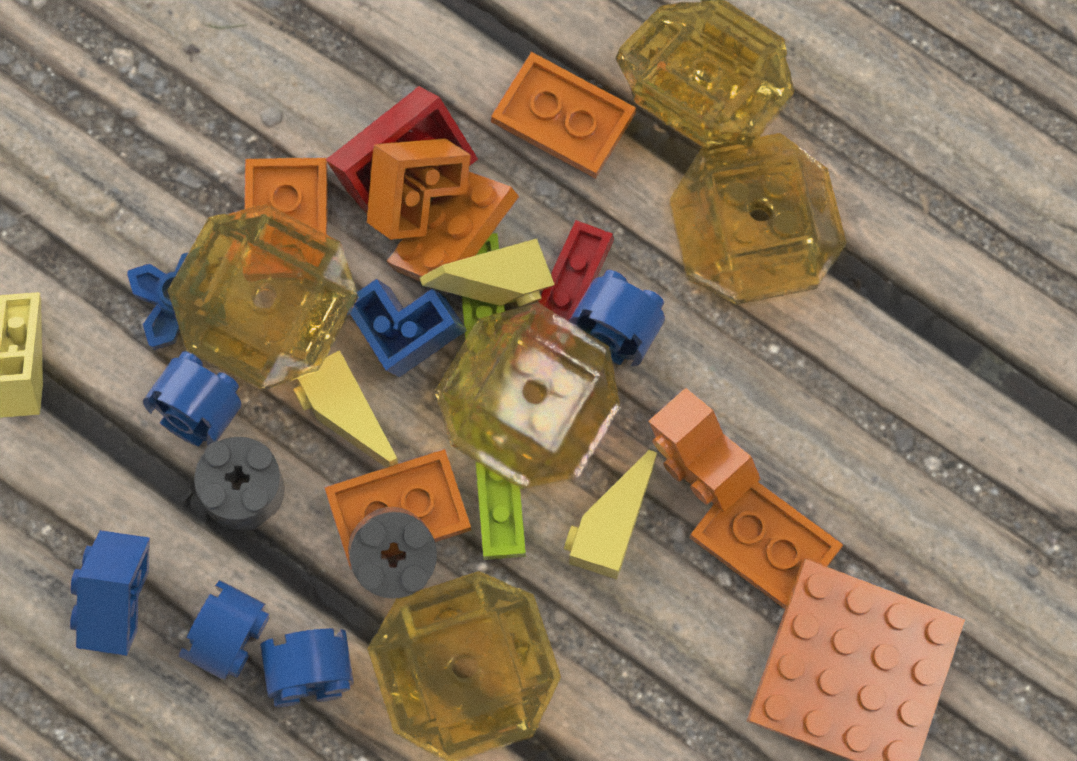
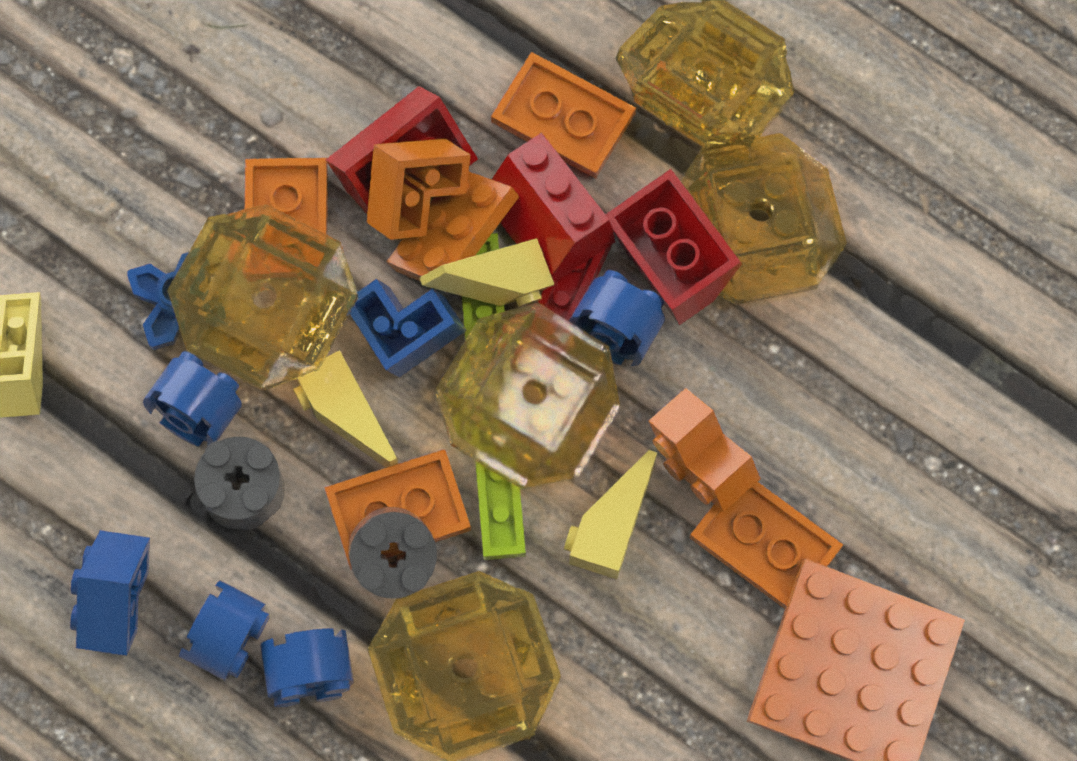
(552, 208): none -> red slope
(674, 246): none -> red slope

